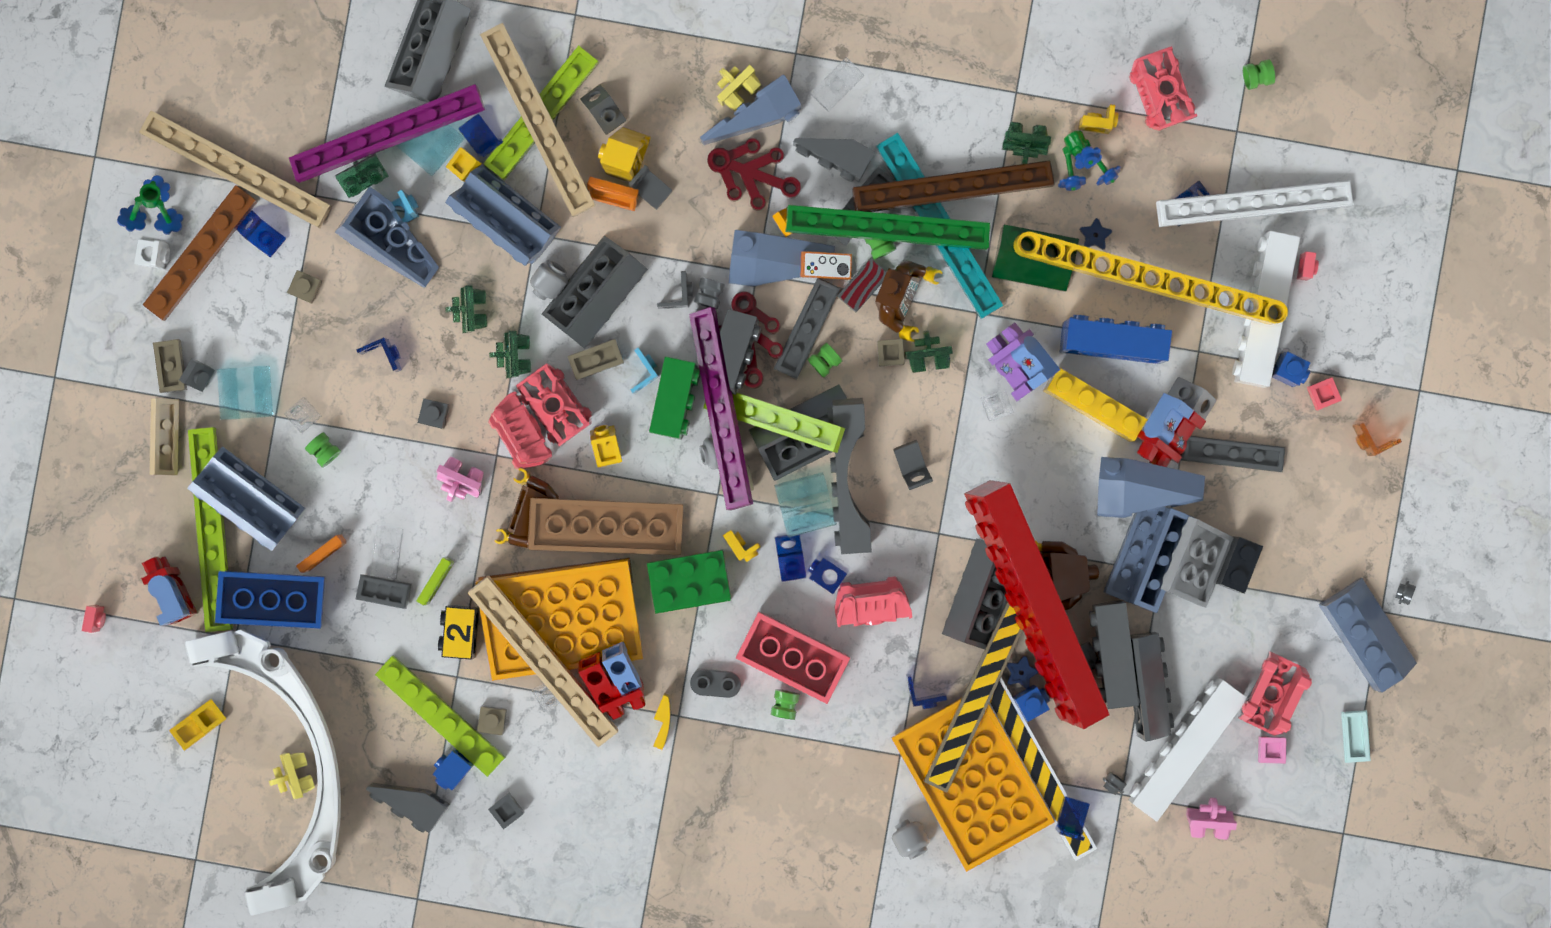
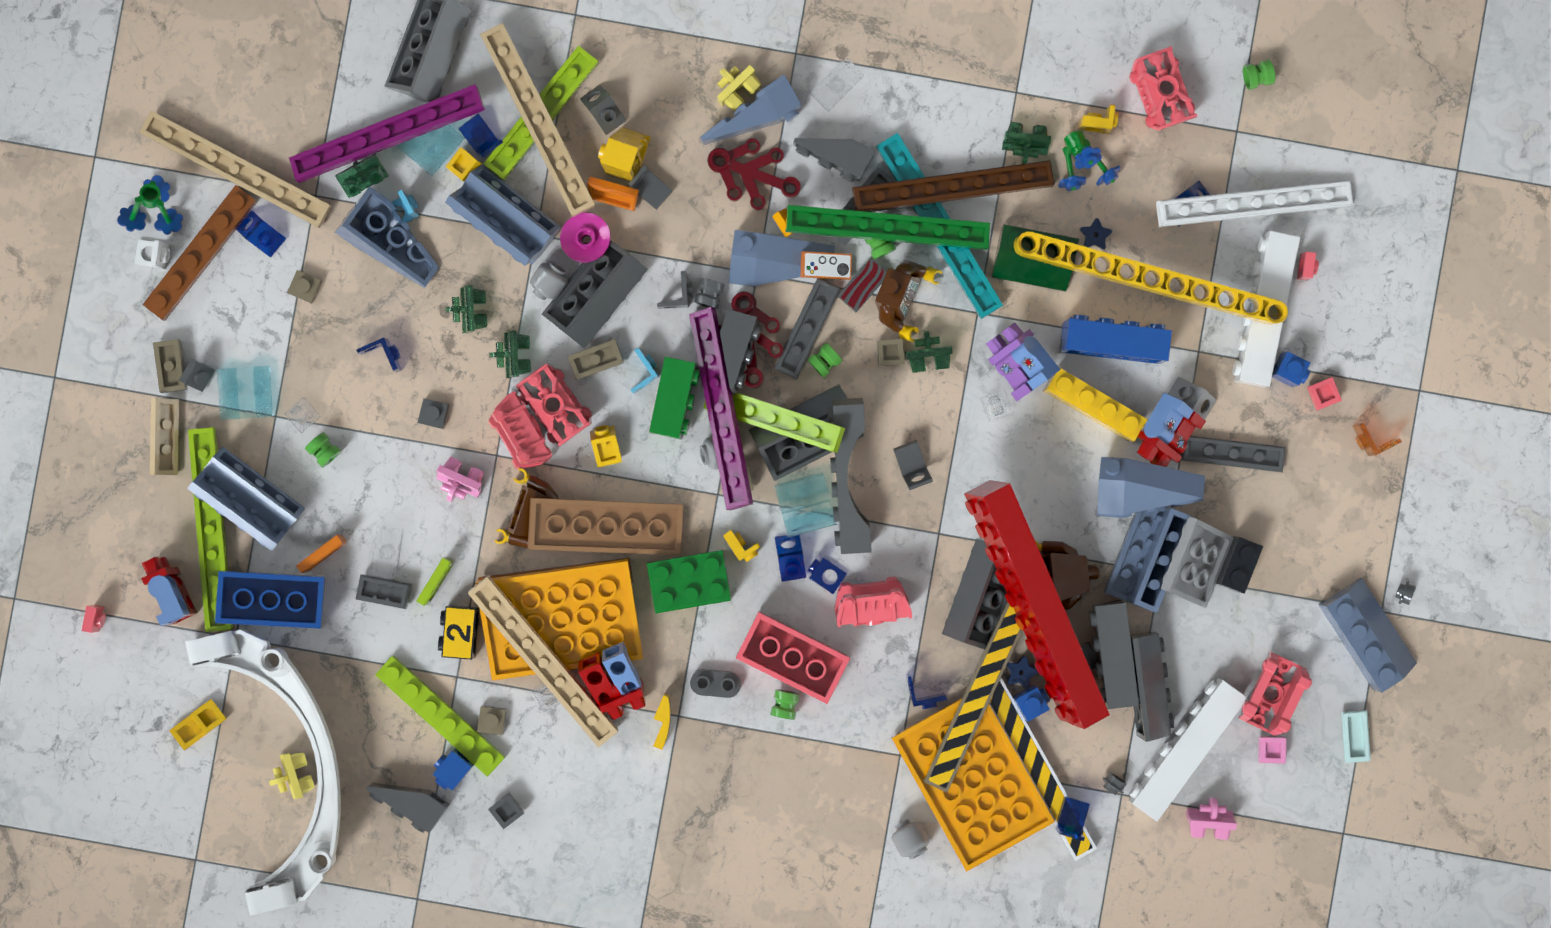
(580, 227): none -> dark pink dish

